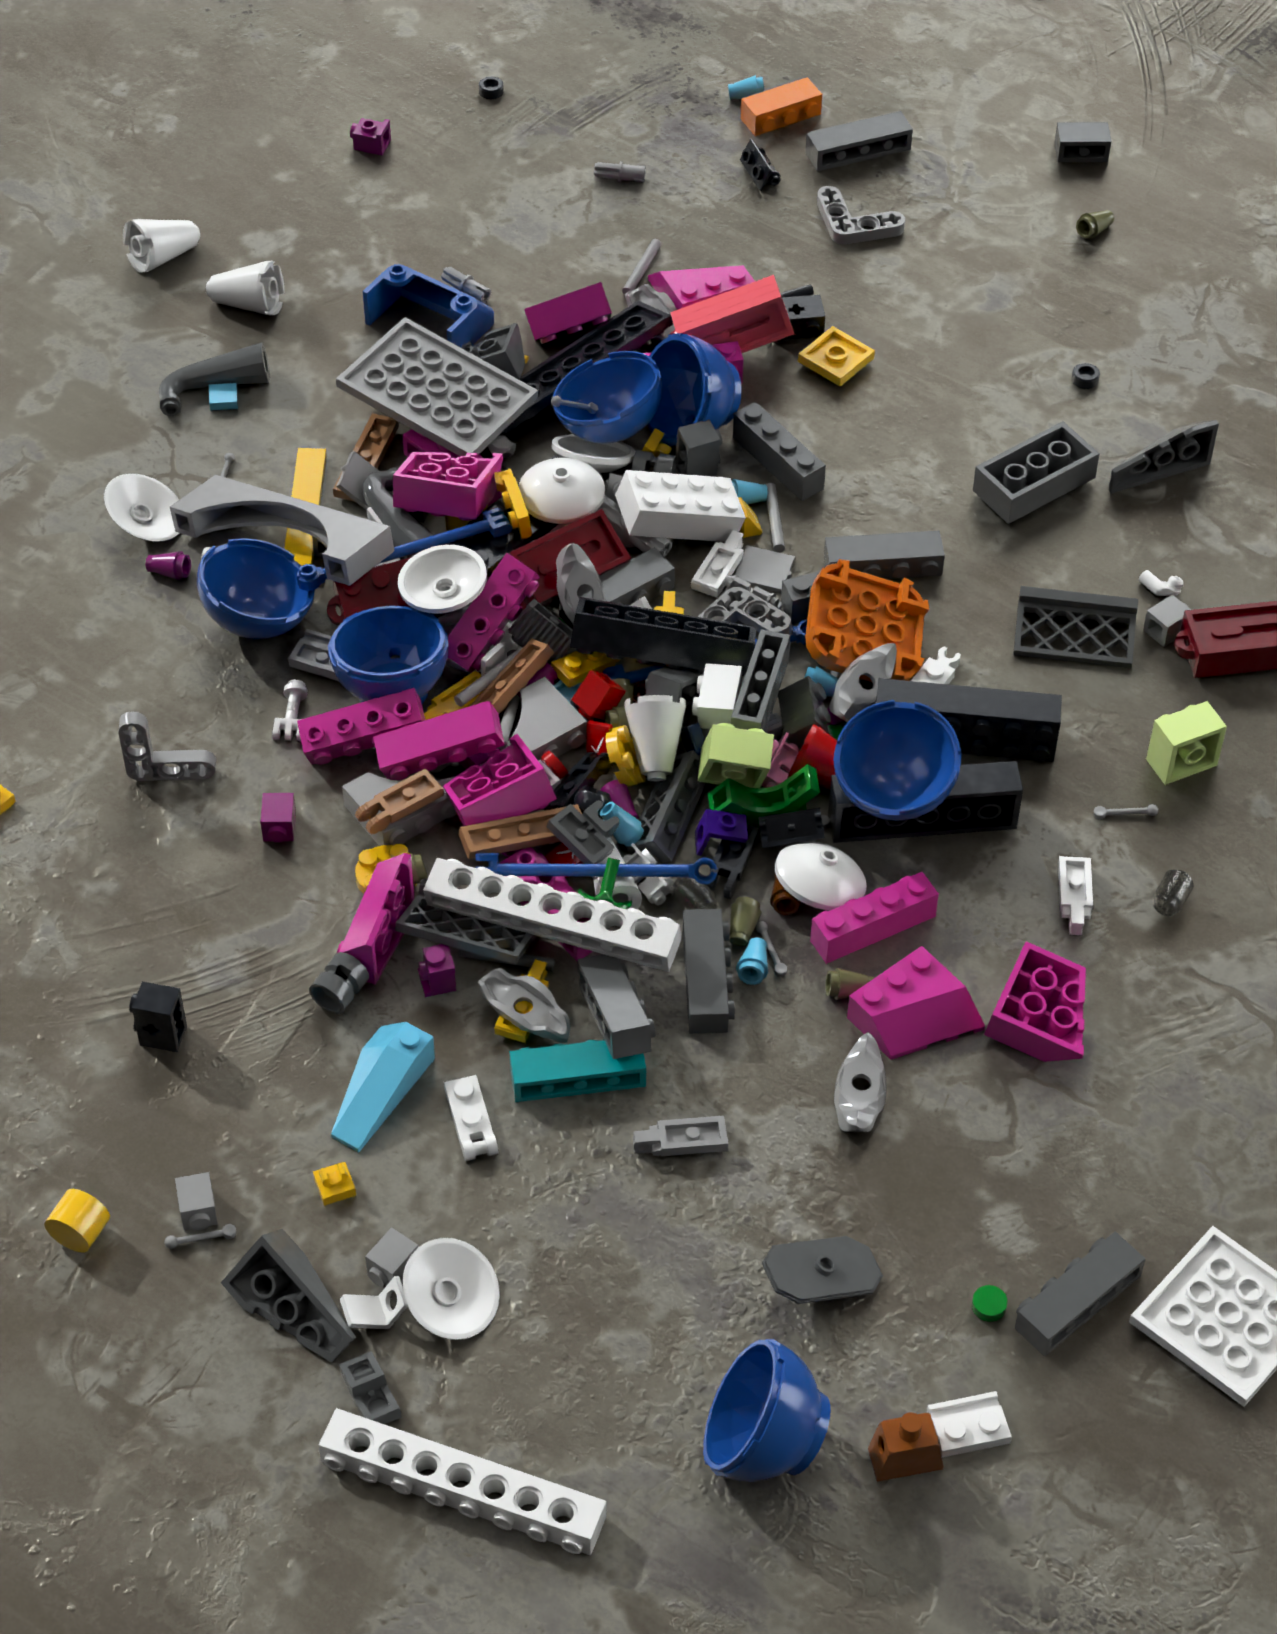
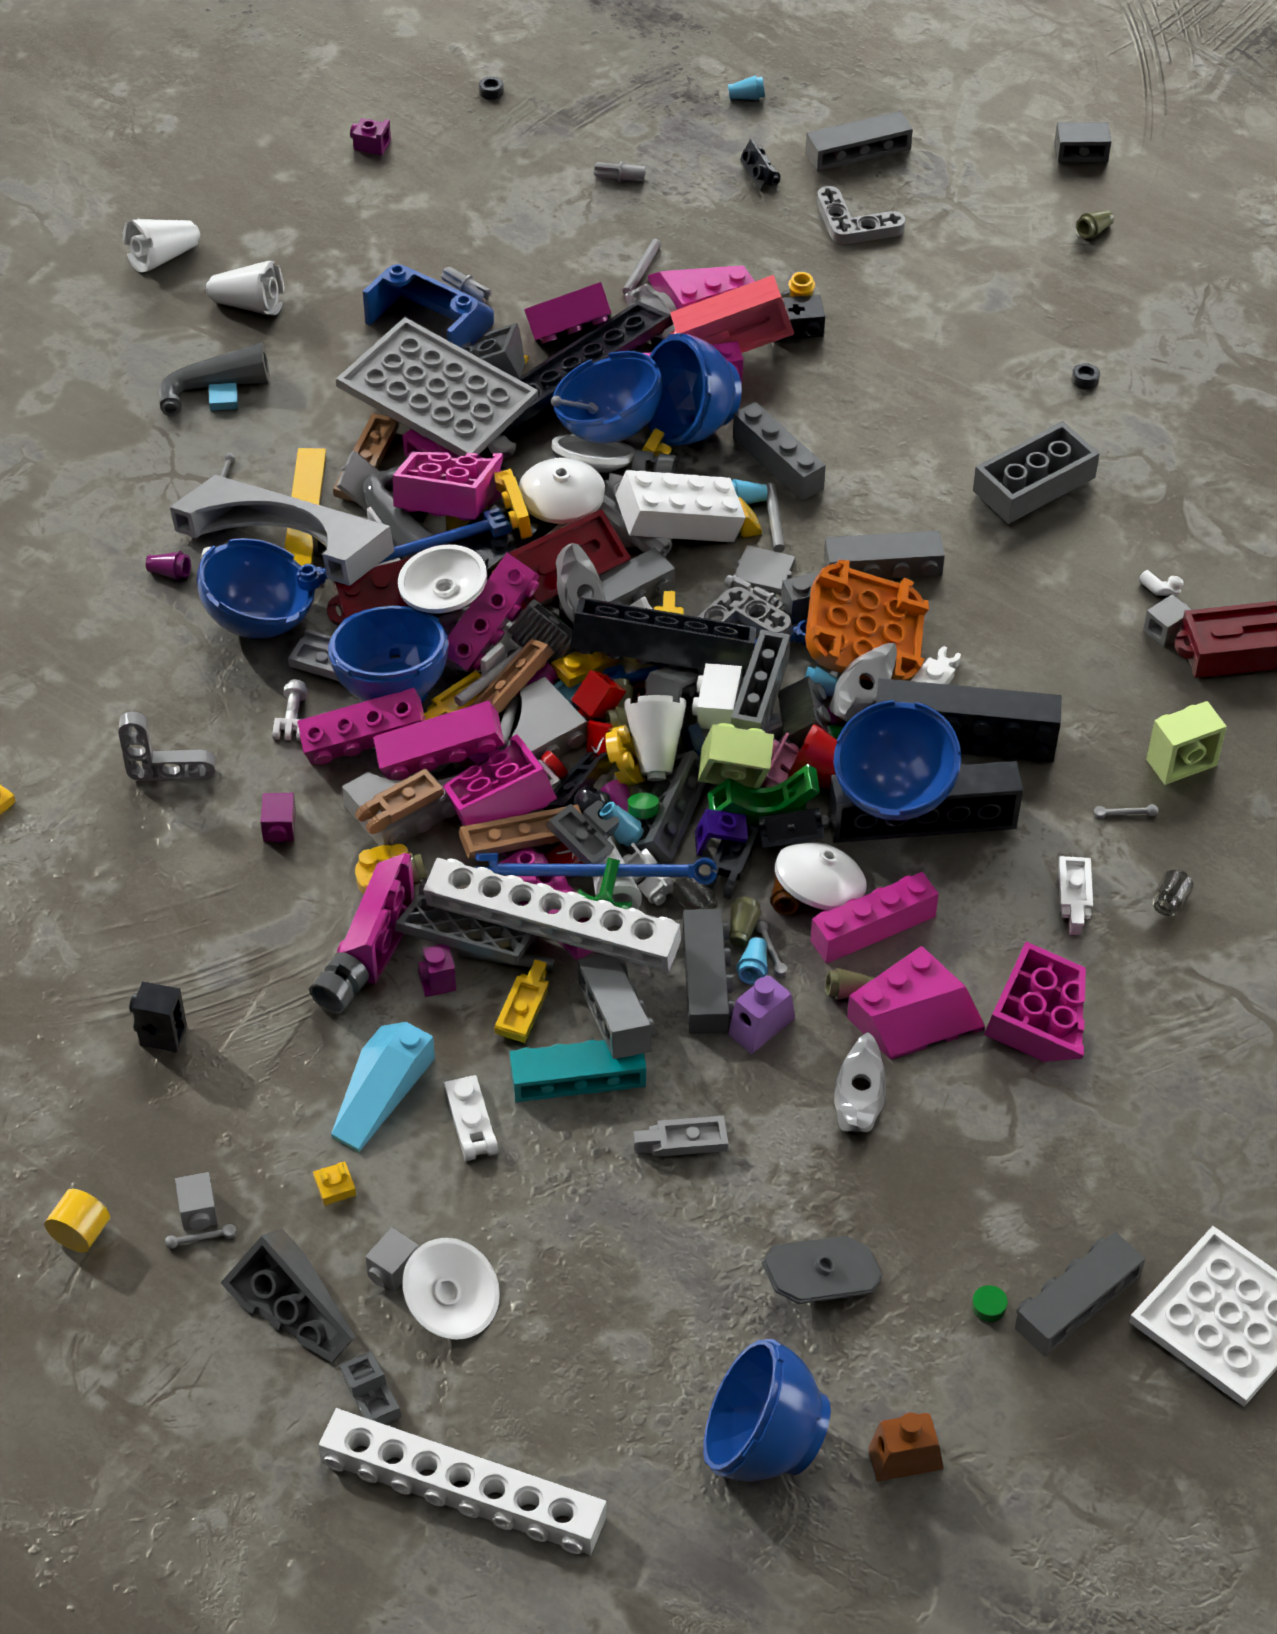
(141, 506): white hat -> none
(374, 1311): white bracket -> none
(544, 1019): light grey piece -> none
(643, 805): none -> green tile
(698, 449): dark grey brick -> none
(718, 565): white hinge -> none
(761, 1013): none -> medium lavender torso
(781, 106): orange brick -> none
(801, 284): none -> yellow cone
(836, 356): yellow plate -> none
(969, 1424): white plate -> none
(1077, 608): dark grey fence -> none
(1172, 454): dark grey wedge -> none

